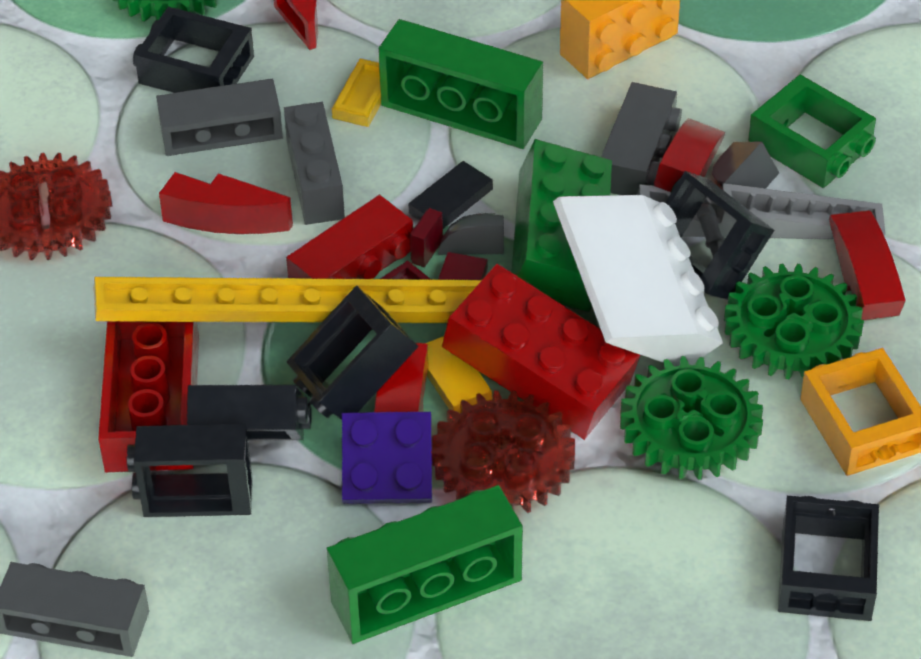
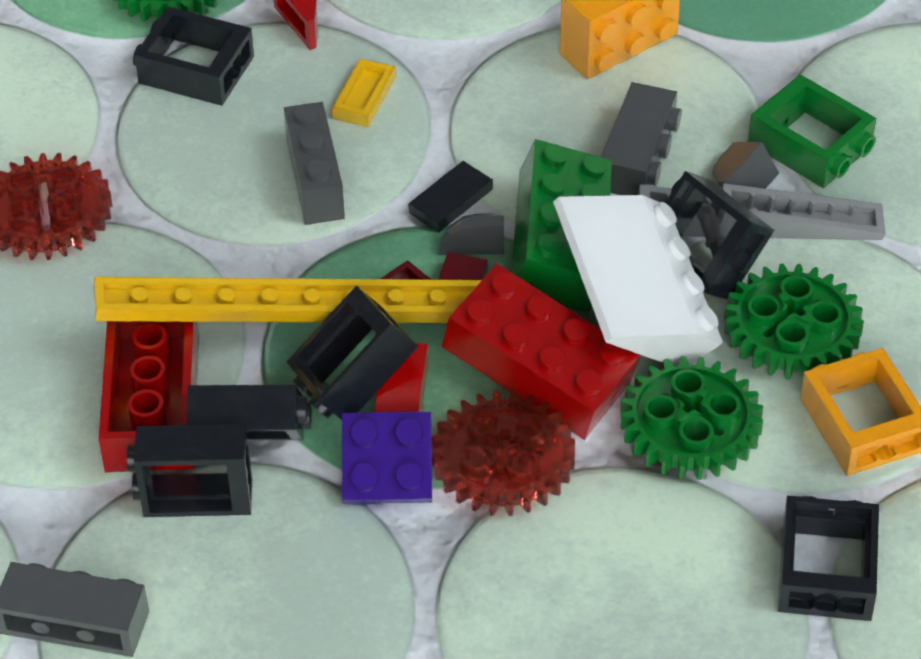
(219, 117): dark grey brick -> none
(224, 206): red slope -> none
(355, 245): red brick -> none
(425, 563): green brick -> none
(426, 237): dark red tile -> none
(453, 377): yellow tile -> none
(461, 83): green brick -> none
(689, 151): red slope -> none
(867, 264): red slope -> none

